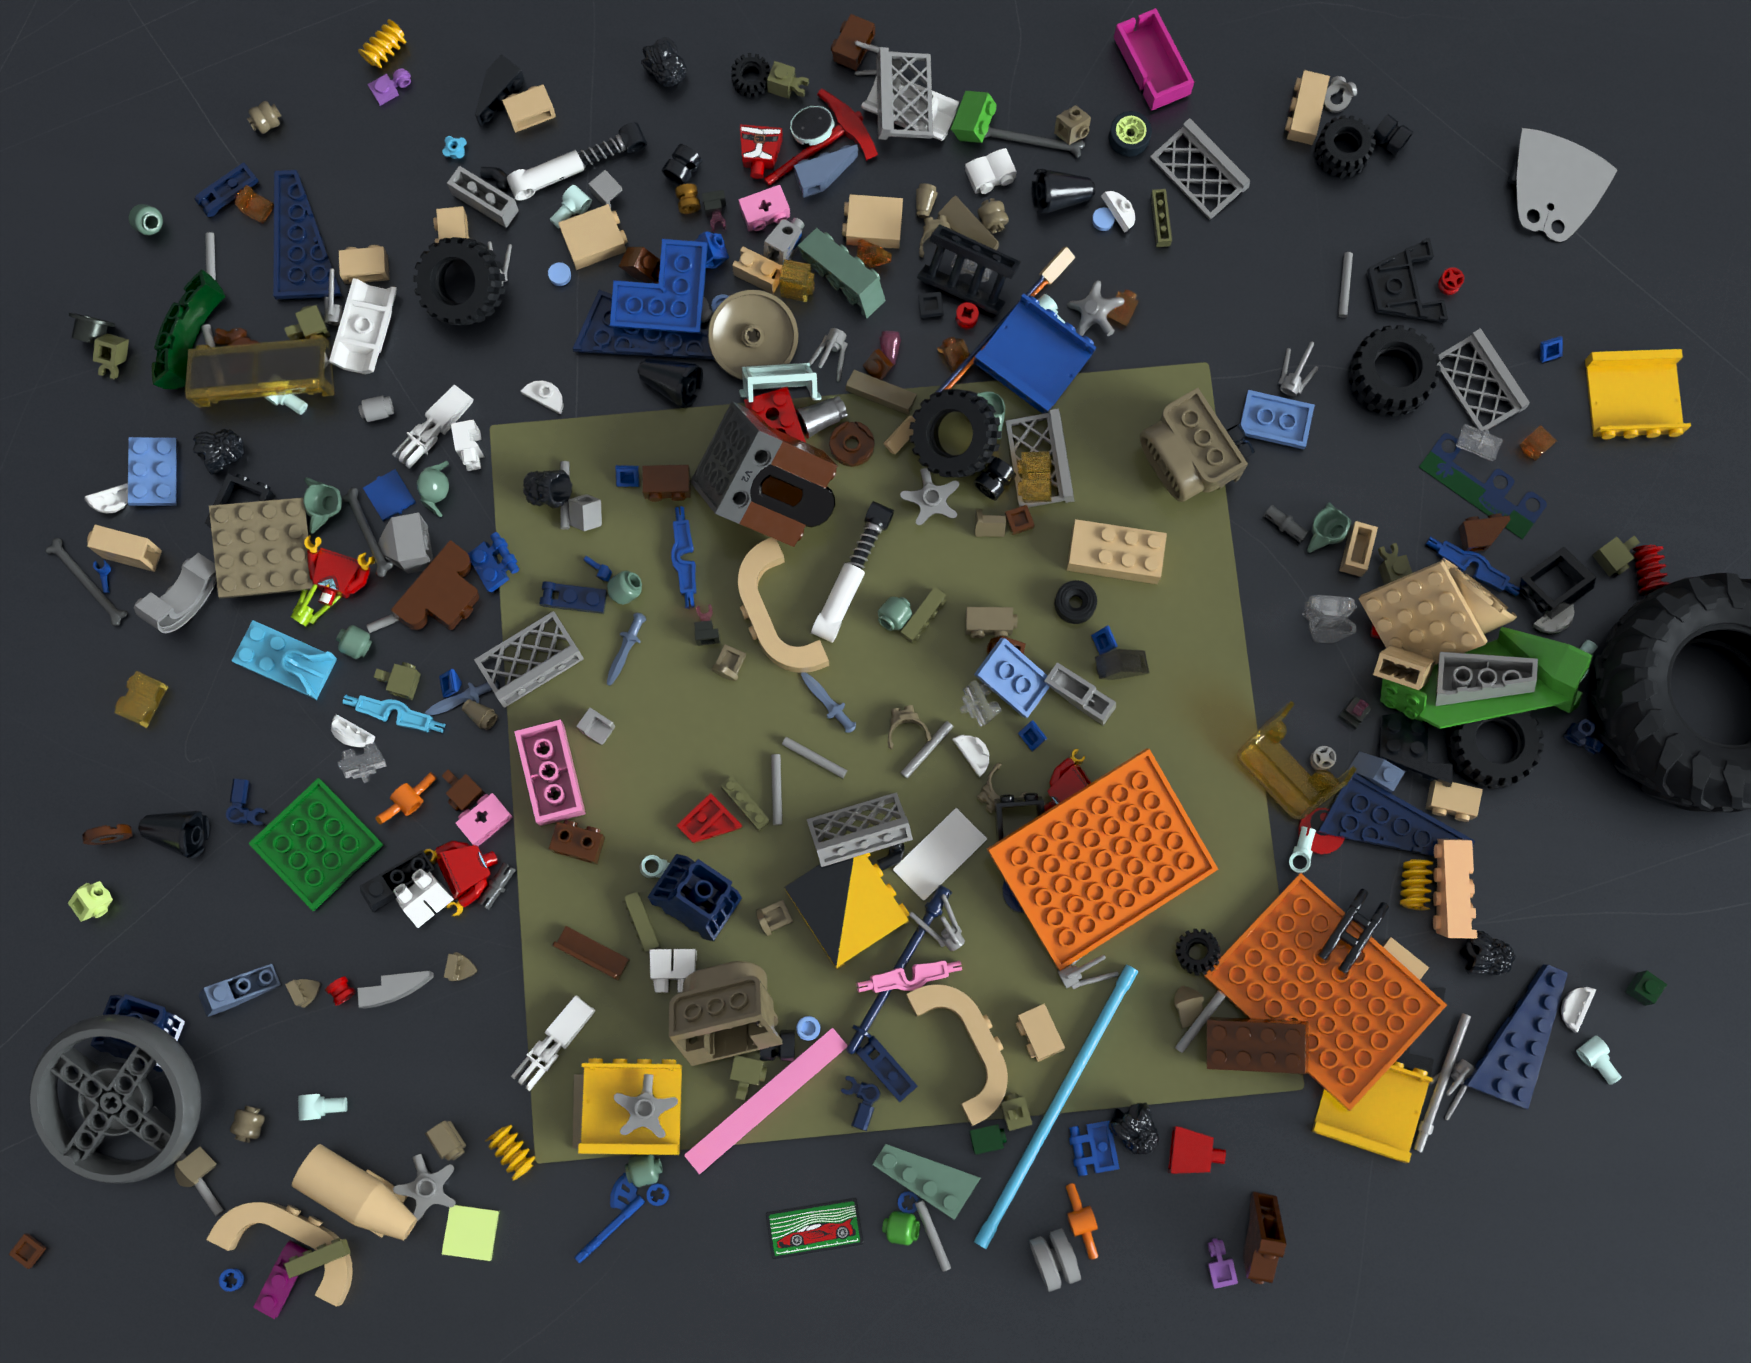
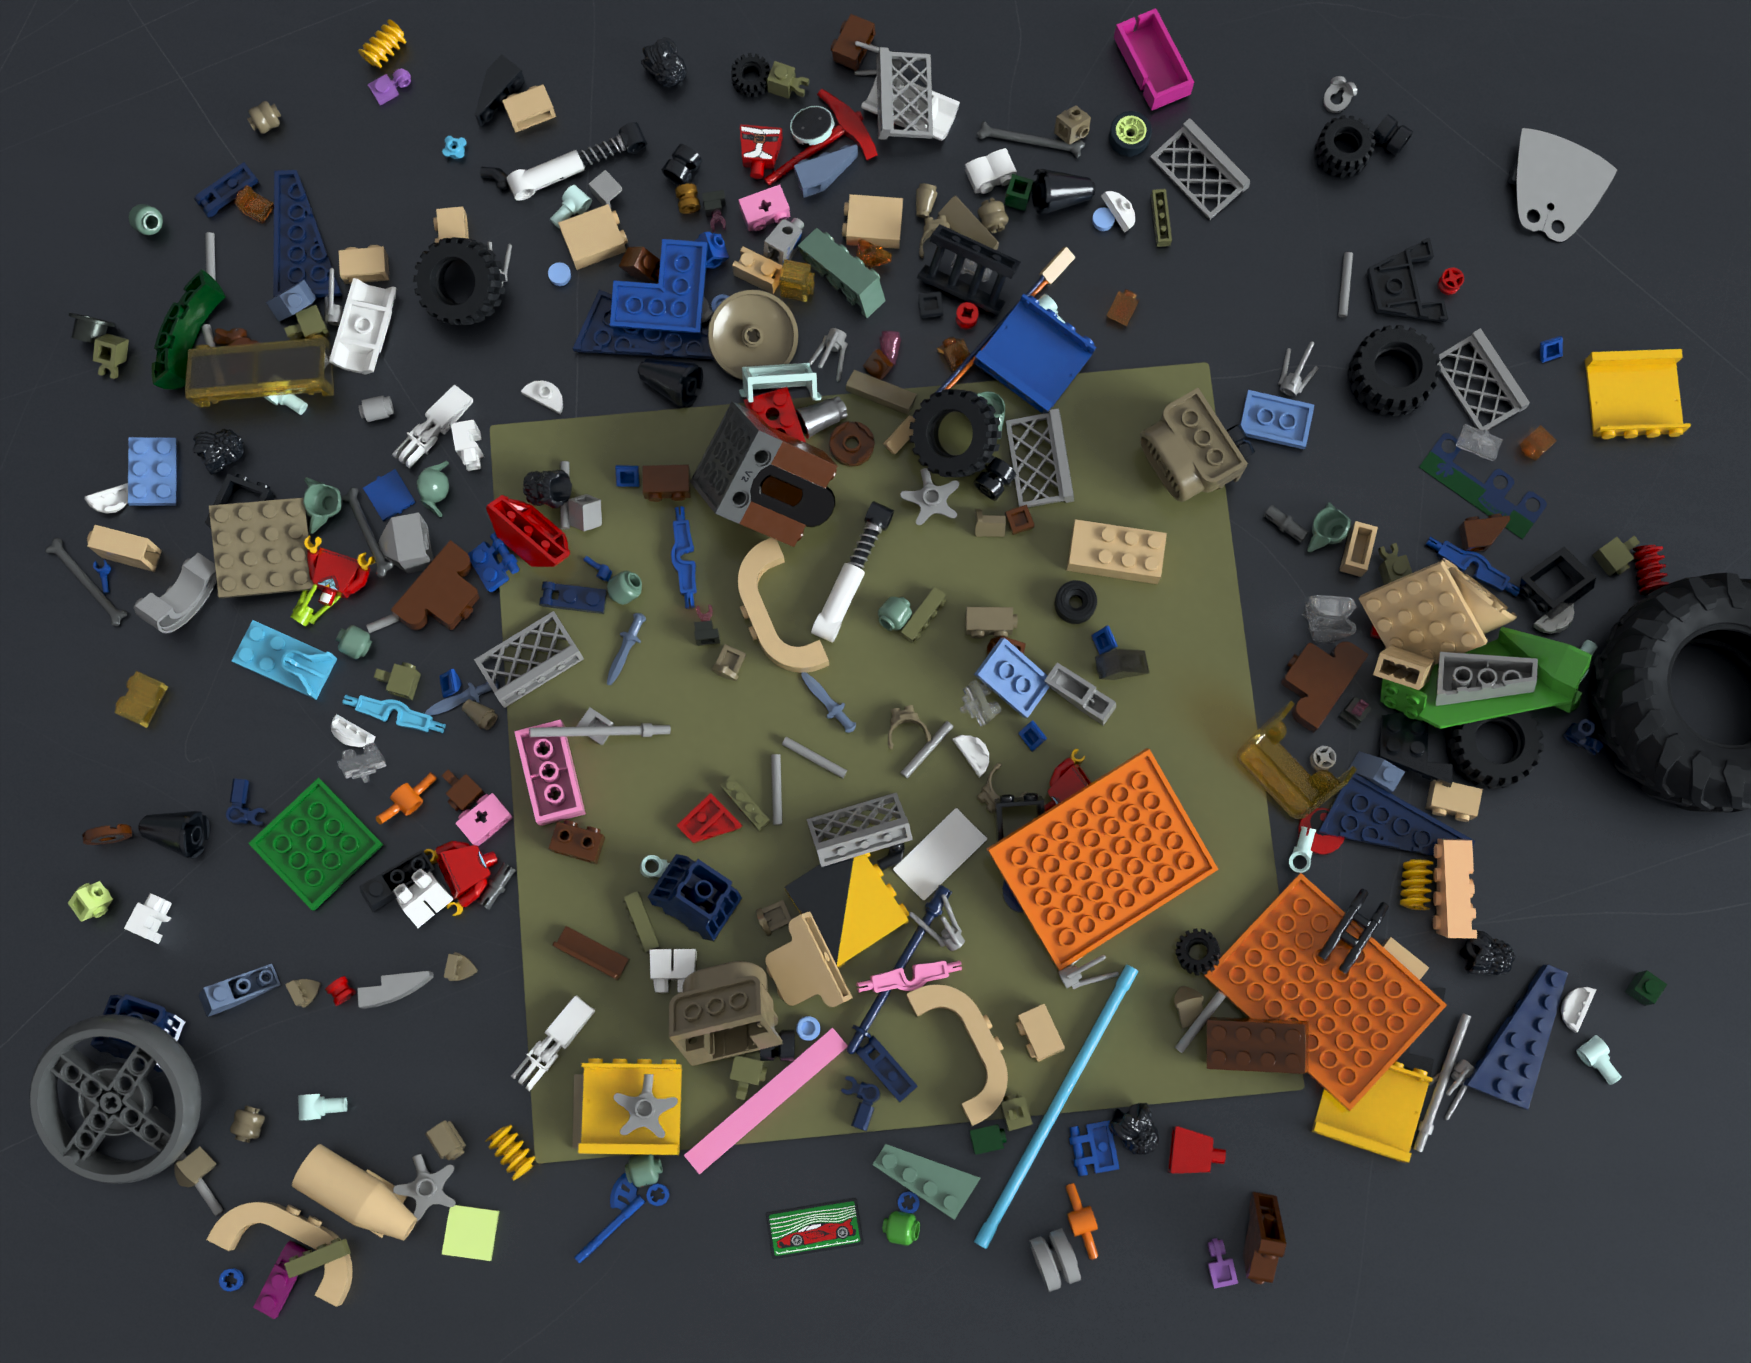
(27, 1251): reddish brown plate -> none
(148, 917): none -> white hips
(291, 300): none -> sand blue slope
(482, 196): light grey brick -> none
(528, 532): none -> red wedge
(644, 730): none -> light grey bar
(806, 966): none -> tan brick
(932, 1235): light grey bar -> none
(974, 116): bright green brick -> none
(1018, 192): none -> dark green brick
(1036, 477): clear yellow brick -> none
(1095, 309): light grey animal -> none
(1307, 107): tan brick -> none
(1321, 680): none -> reddish brown brick

